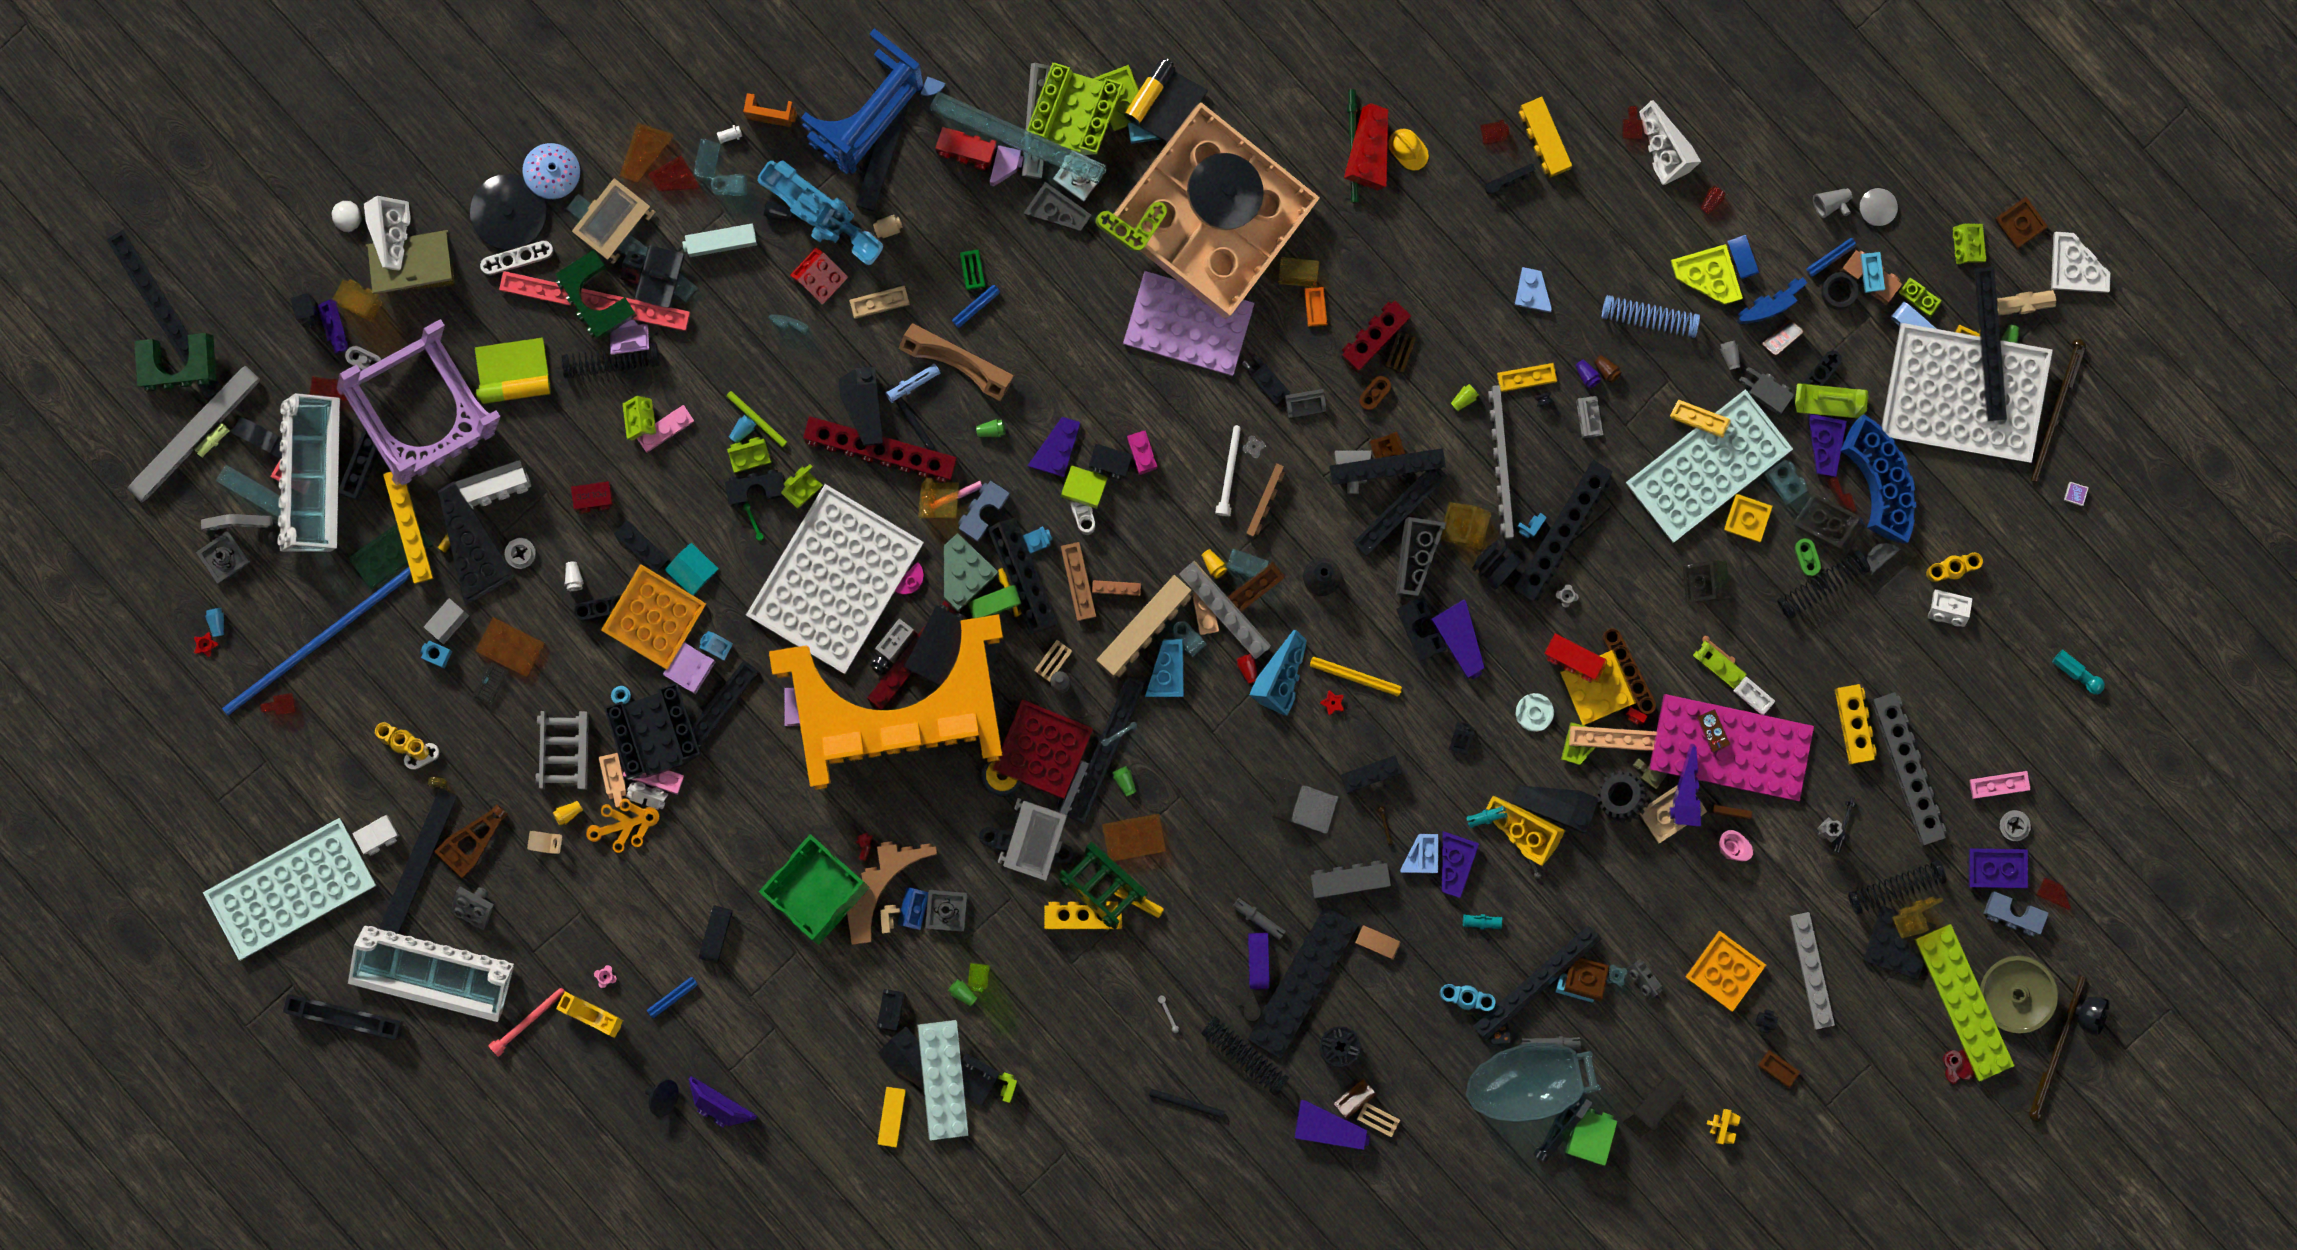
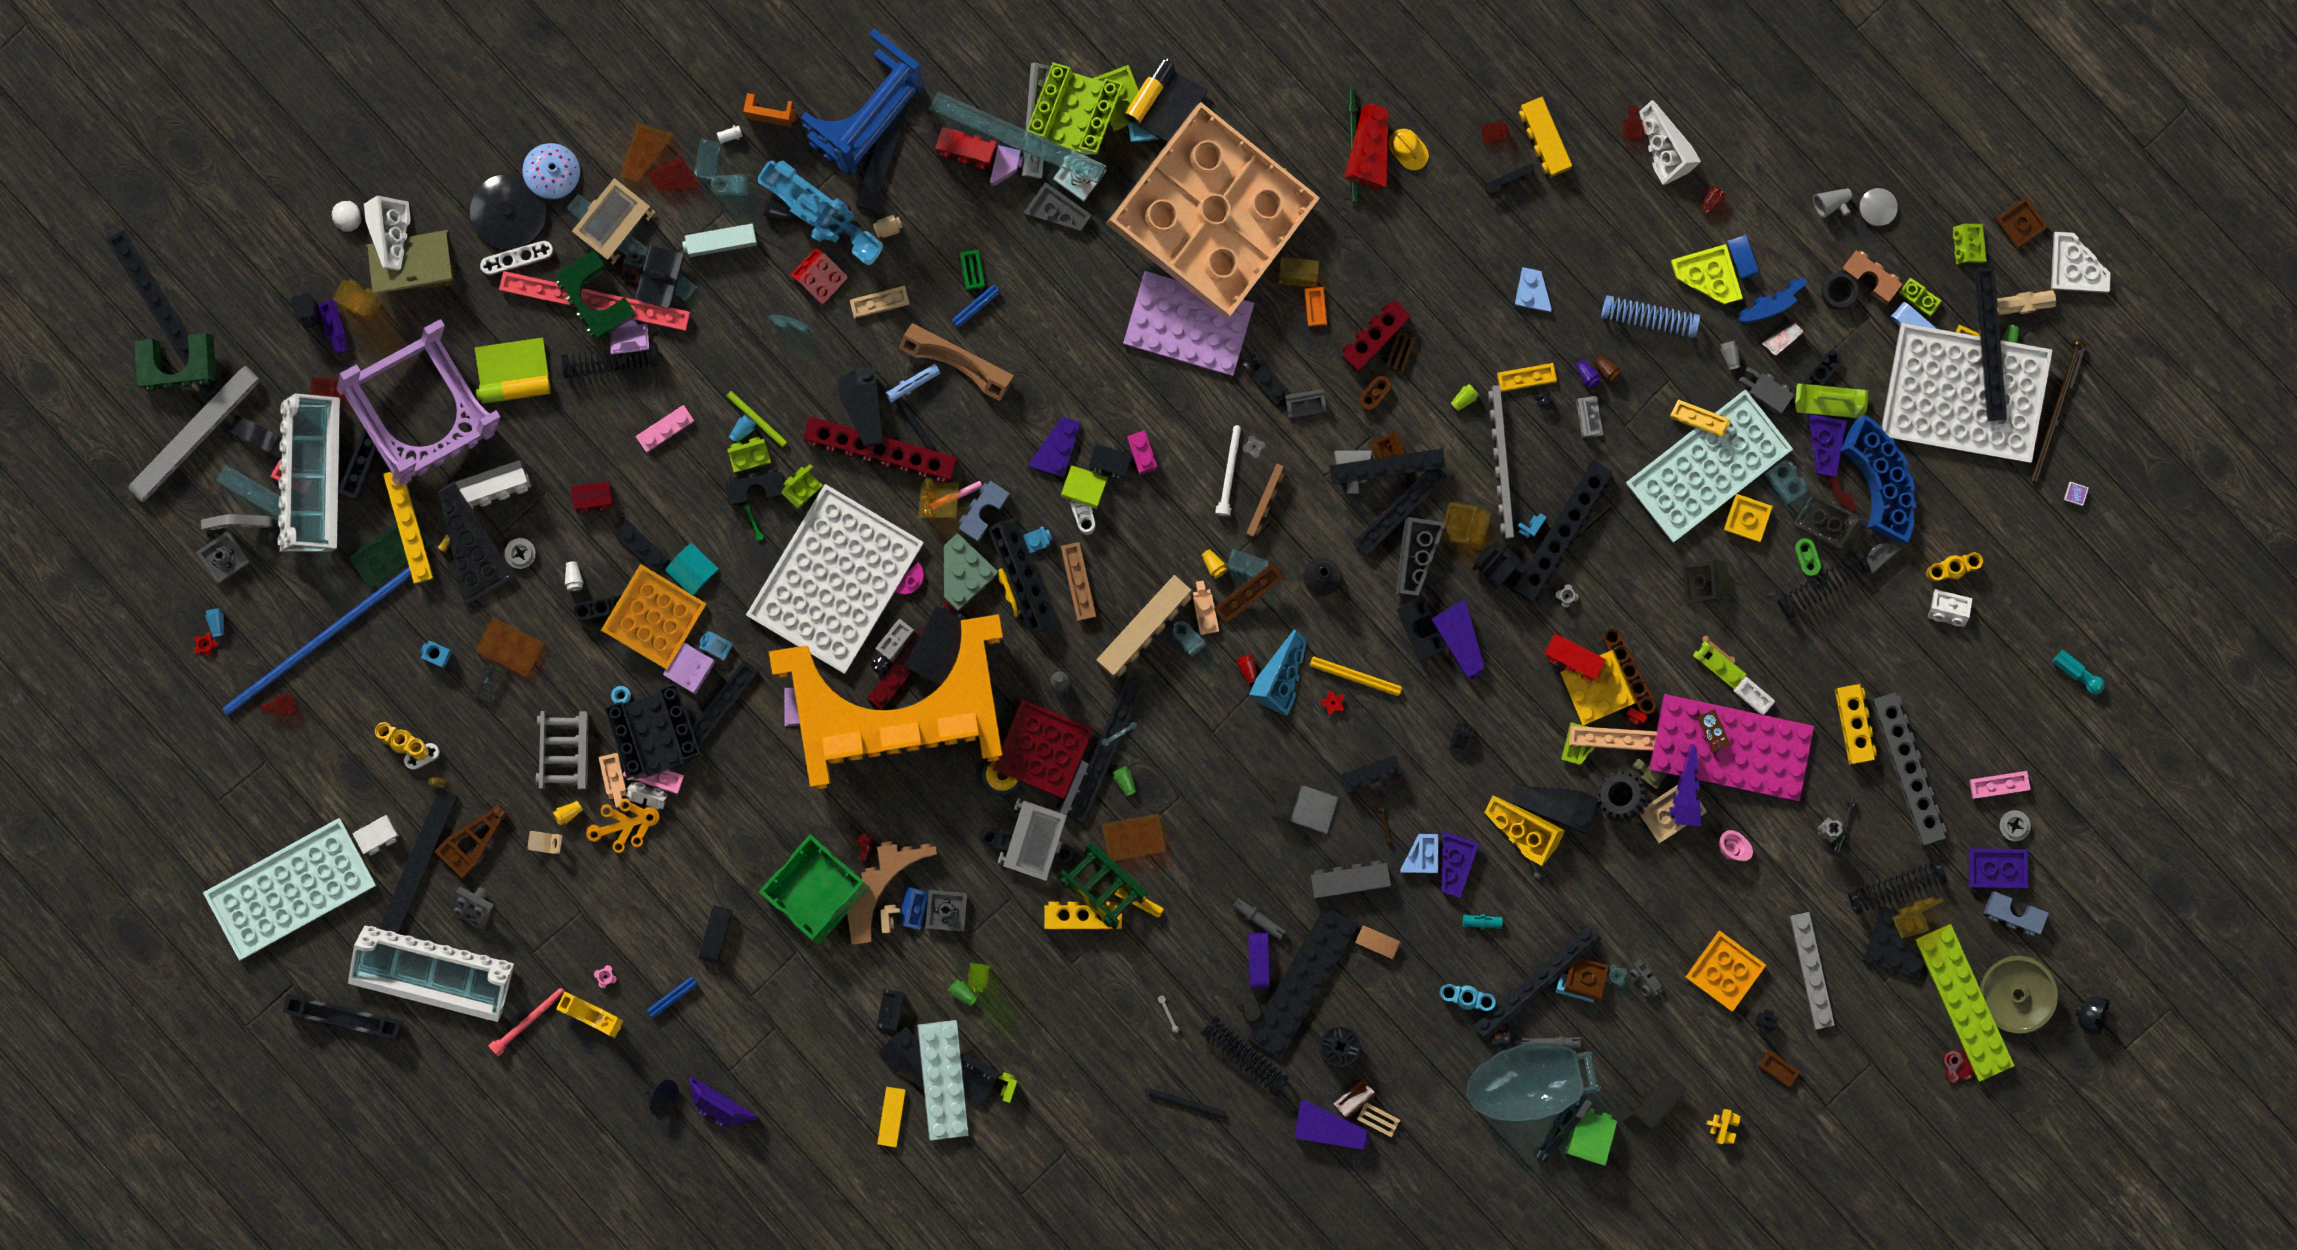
(211, 439): yellowish green pin -> none
(364, 359): light grey plate -> none
(446, 621): light grey hinge -> none
(639, 417): lime bracket -> none
(931, 87): medium blue tile -> none
(991, 429): bright green cone -> none
(994, 602): bright green beam -> none
(1062, 647): tan tile -> none
(1116, 588): nougat piece -> none
(1138, 232): lime beam -> none
(1167, 675): dark azure wing -> none
(1225, 191): black dish -> none
(1225, 609): light grey plate -> none
(1487, 816): teal pin -> none
(1534, 712): light aqua tile -> none
(1731, 812): reddish brown tile -> none
(1831, 257): blue axle -> none
(1872, 272): medium azure plate -> none
(2047, 1077): dark brown bar -> none
(2054, 893): clear red tile -> none

